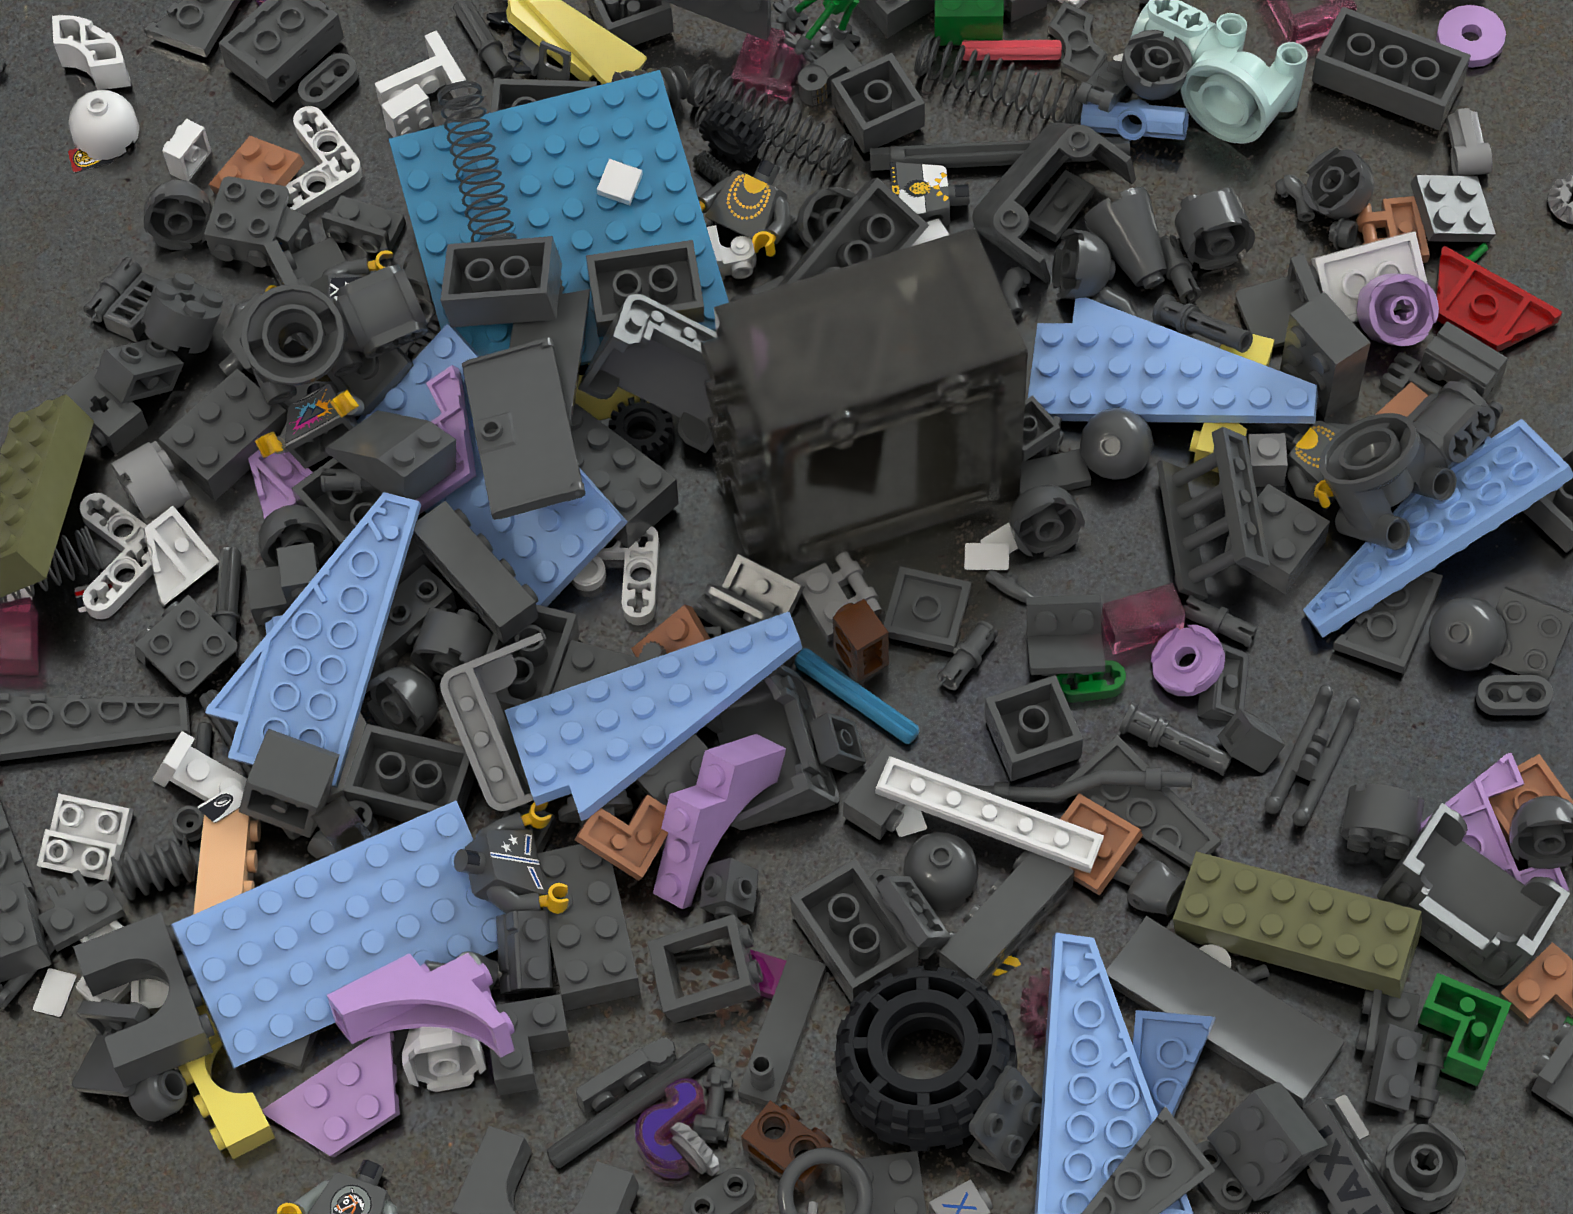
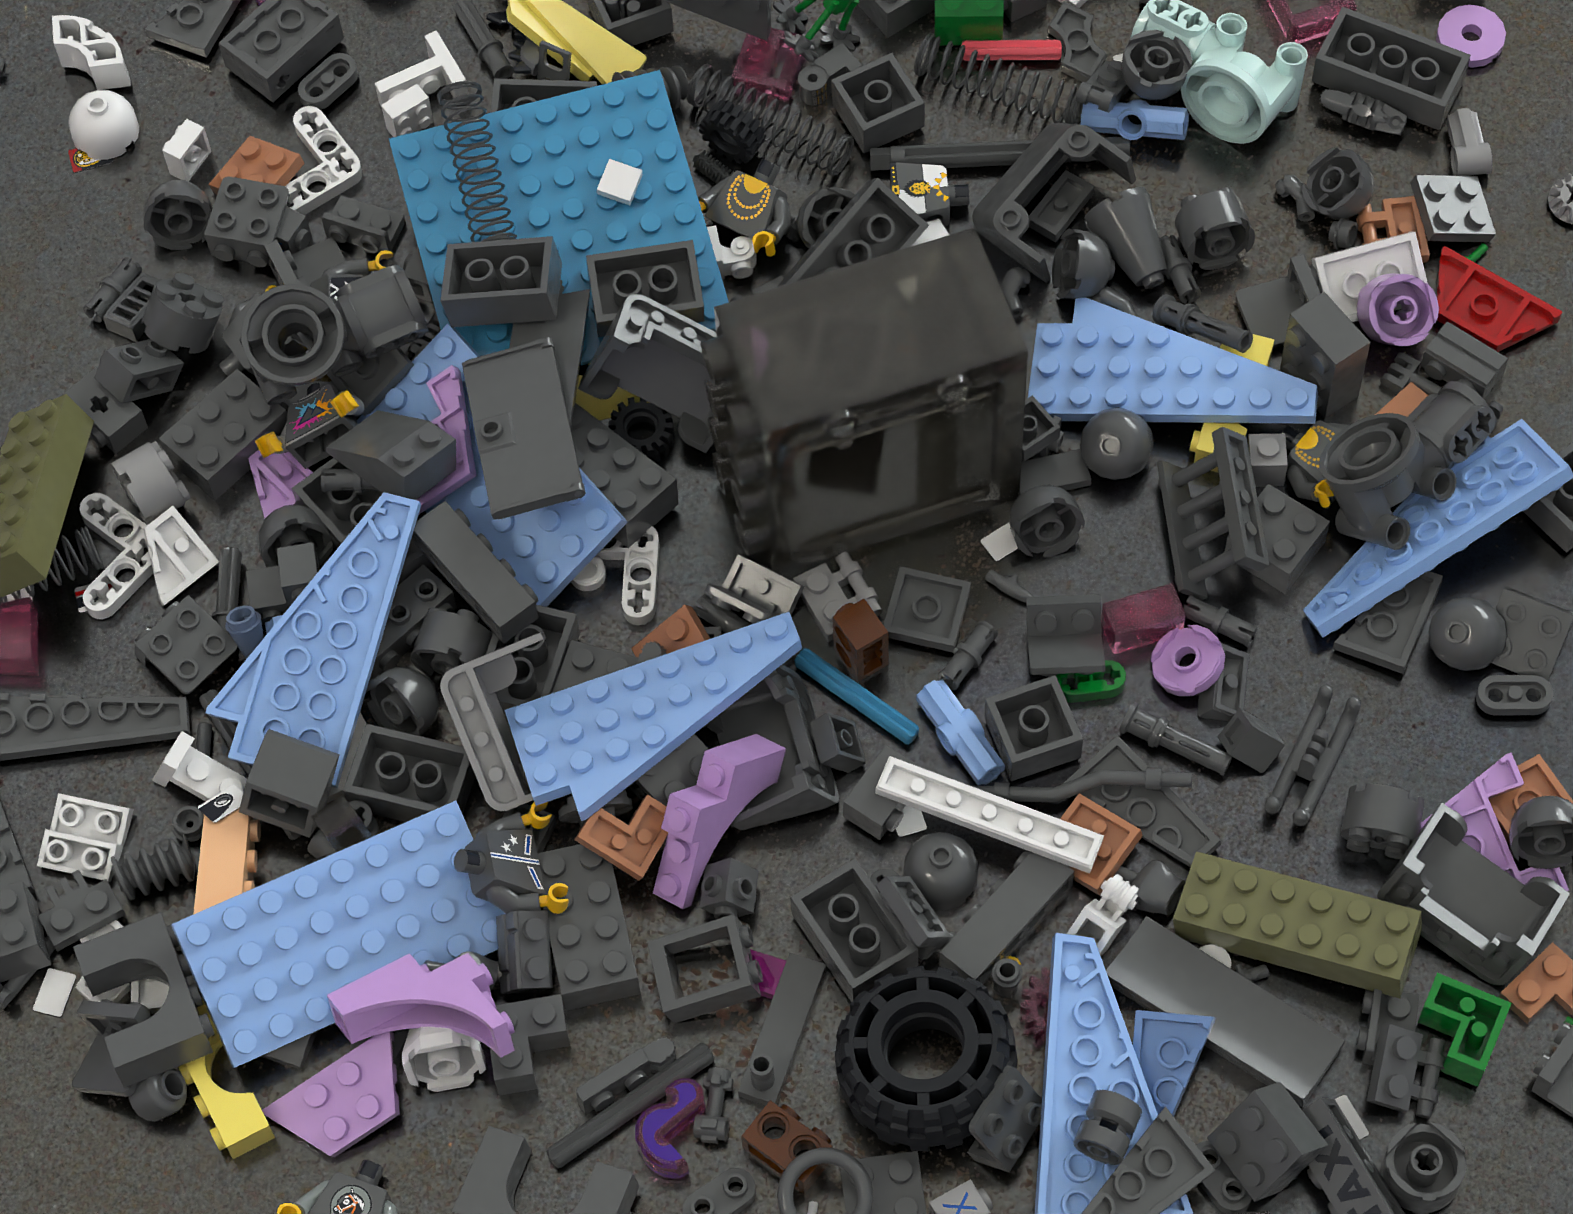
(245, 628): none -> sand blue cone
(694, 1149): light grey gear -> none
(960, 732): none -> light blue piece
(986, 556): white sticker -> none
(1006, 977): none -> dark grey pin
(1103, 918): none -> white brick
(1108, 1125): none -> dark grey wheel
(1365, 111): none -> dark grey hinge

